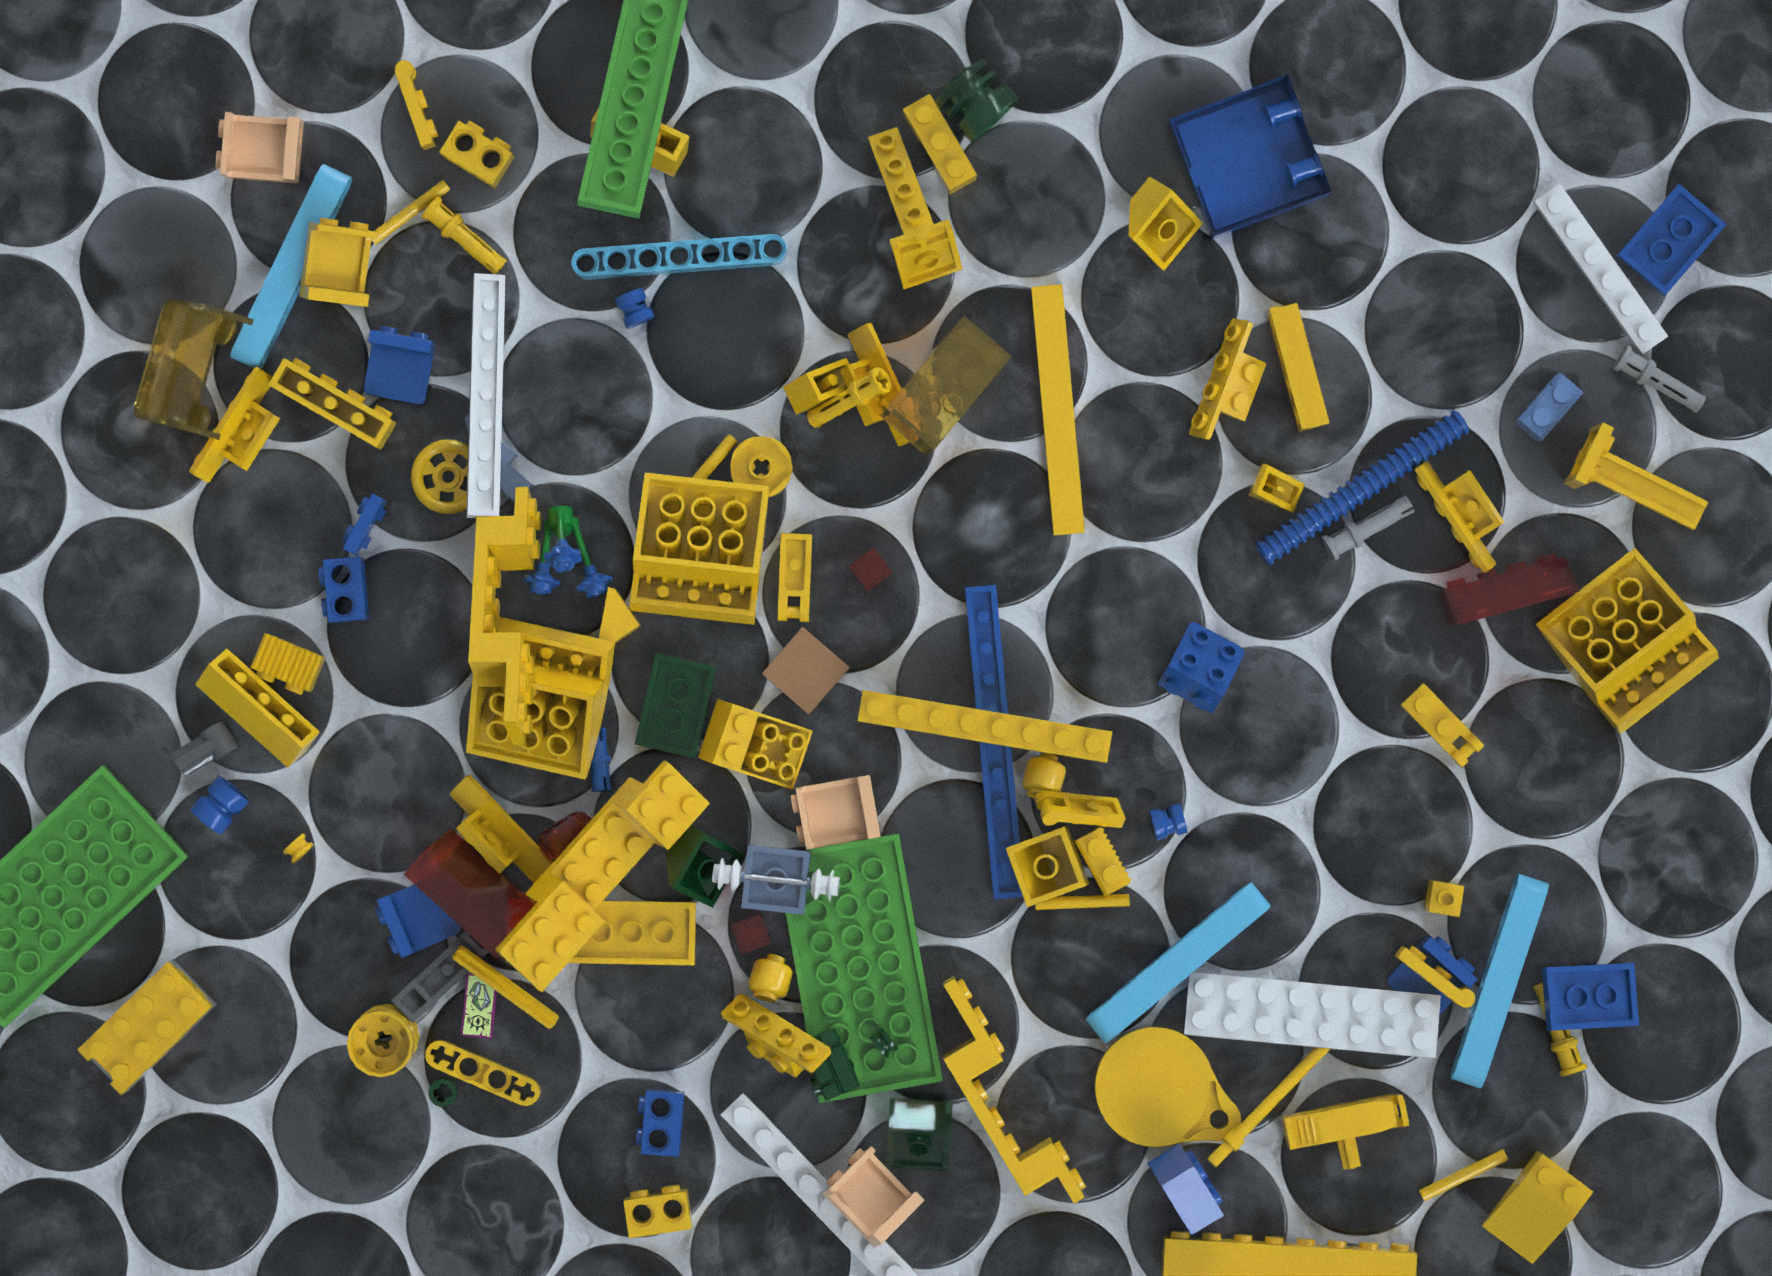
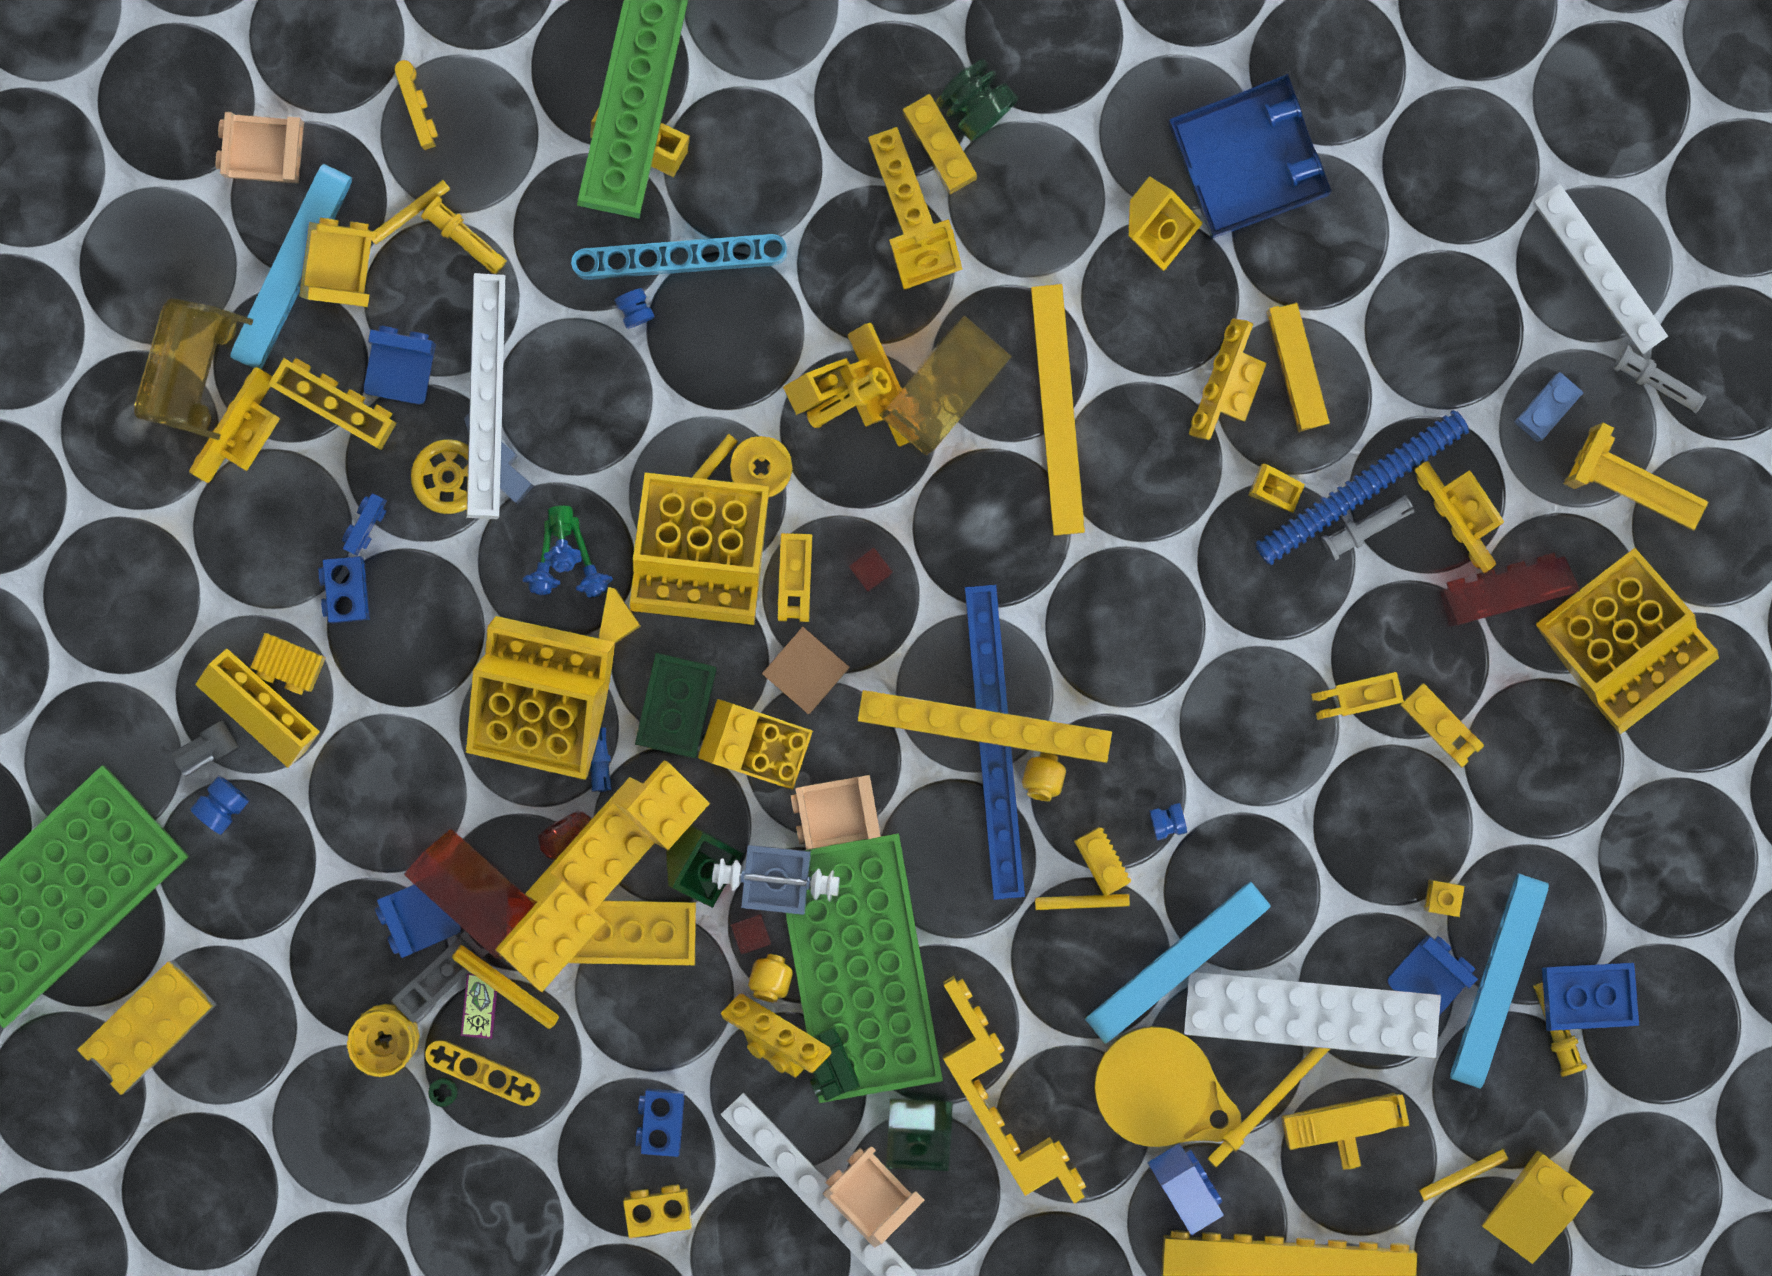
(298, 848): yellow bush -> none
(473, 159): yellow brick -> none
(496, 656): yellow bracket -> none
(496, 833): yellow bracket -> none
(883, 1042): dark green bush -> none
(1047, 866): yellow slope -> none
(1079, 809): yellow plate -> none
(1202, 667): blue bracket -> none
(1362, 695): none -> yellow hinge
(1436, 977): yellow plate -> none
(1671, 240): blue plate -> none

